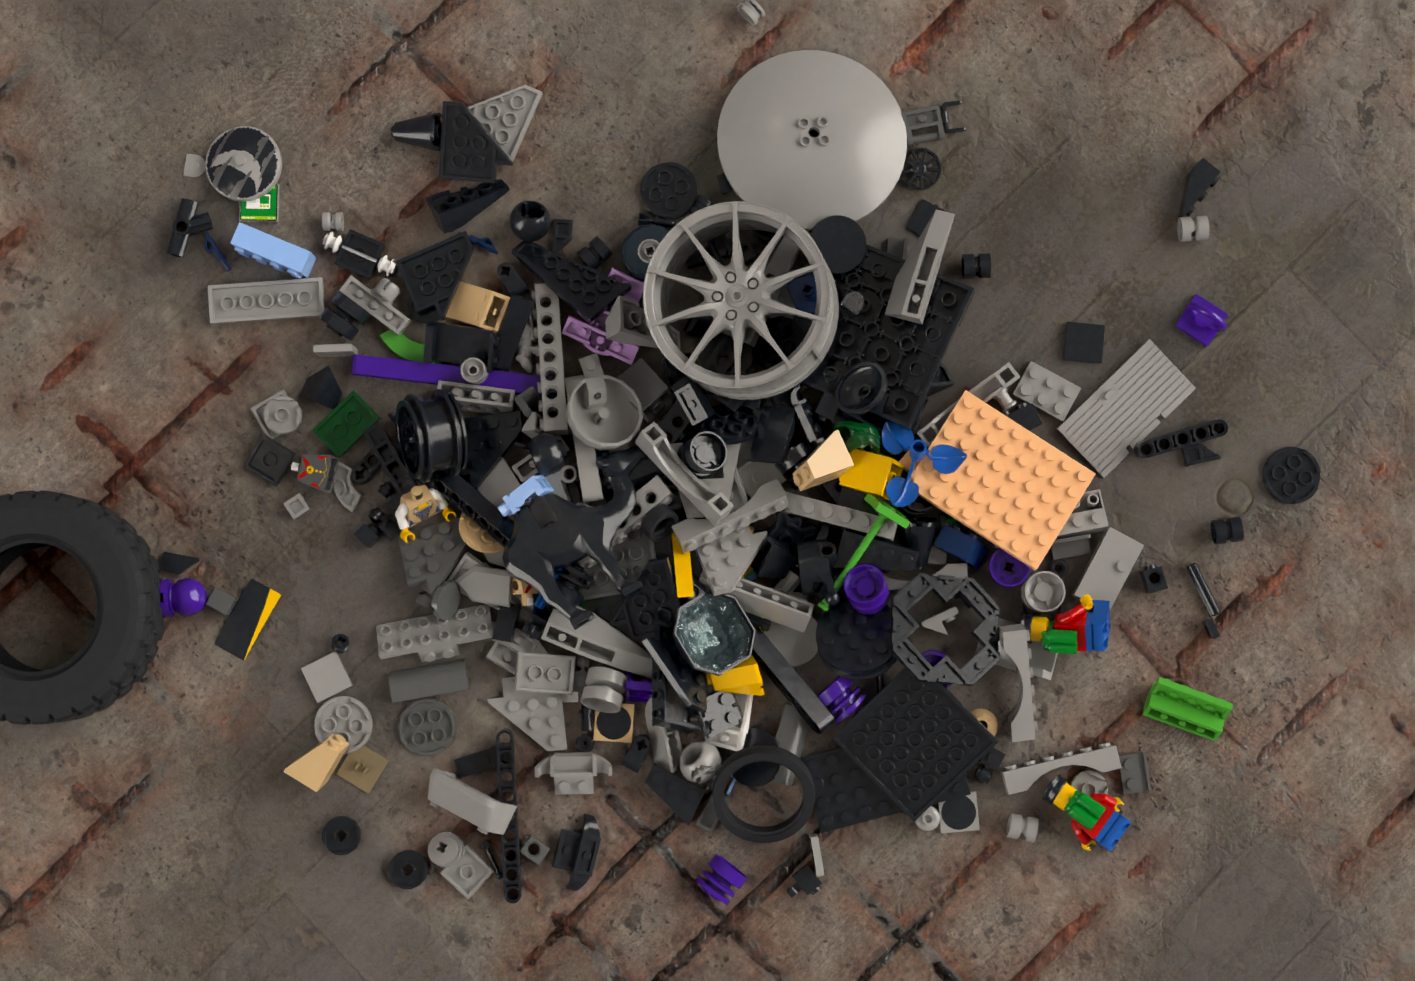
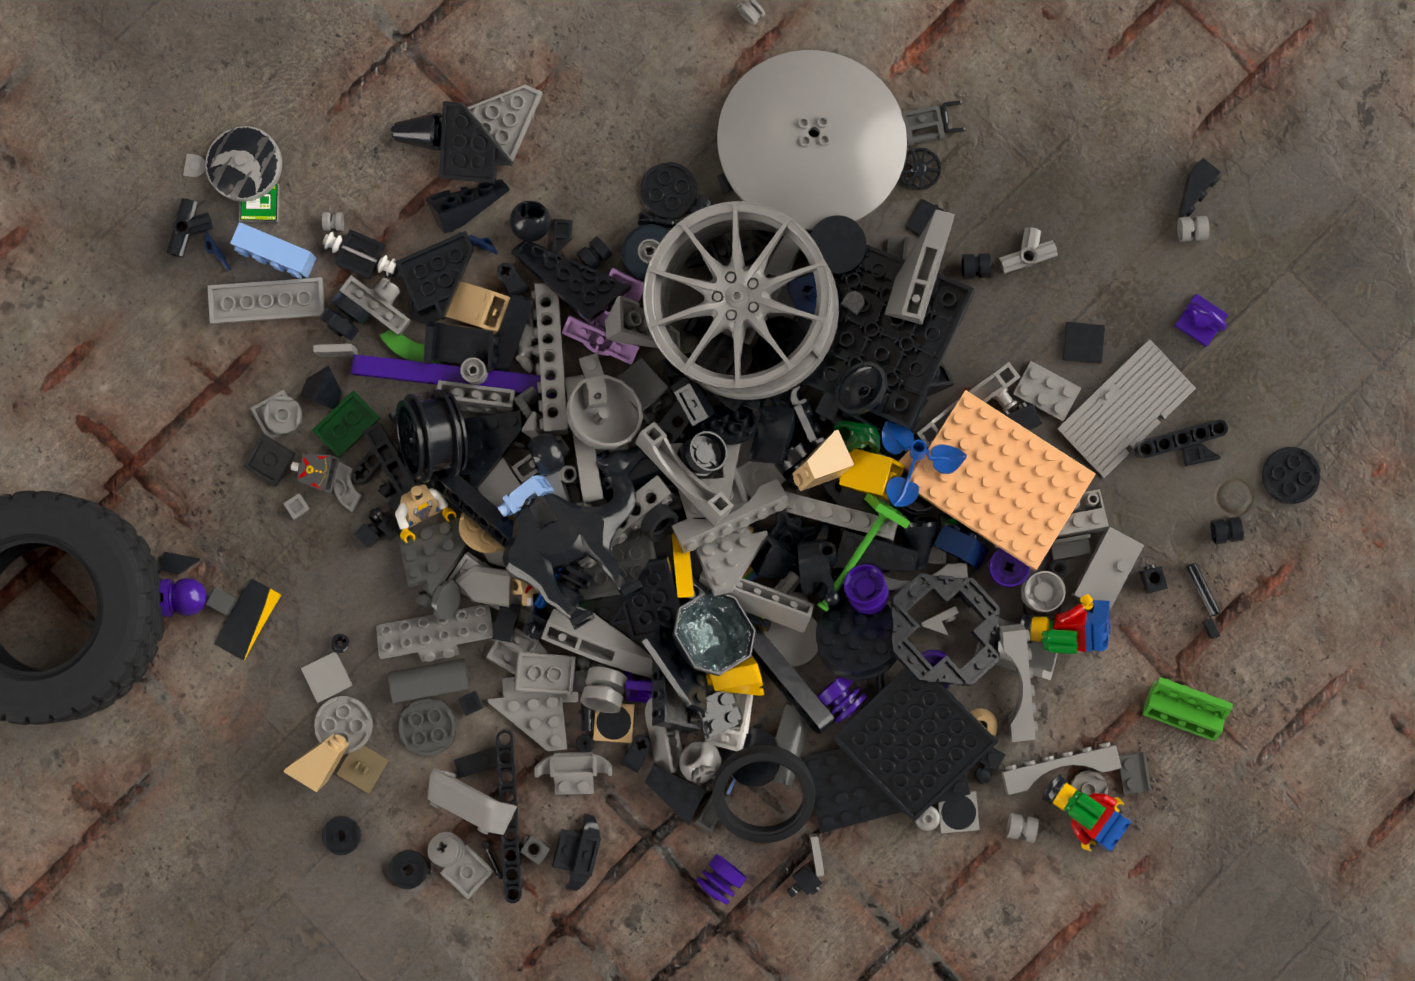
(470, 703): none -> black plate
(1031, 246): none -> light grey piece

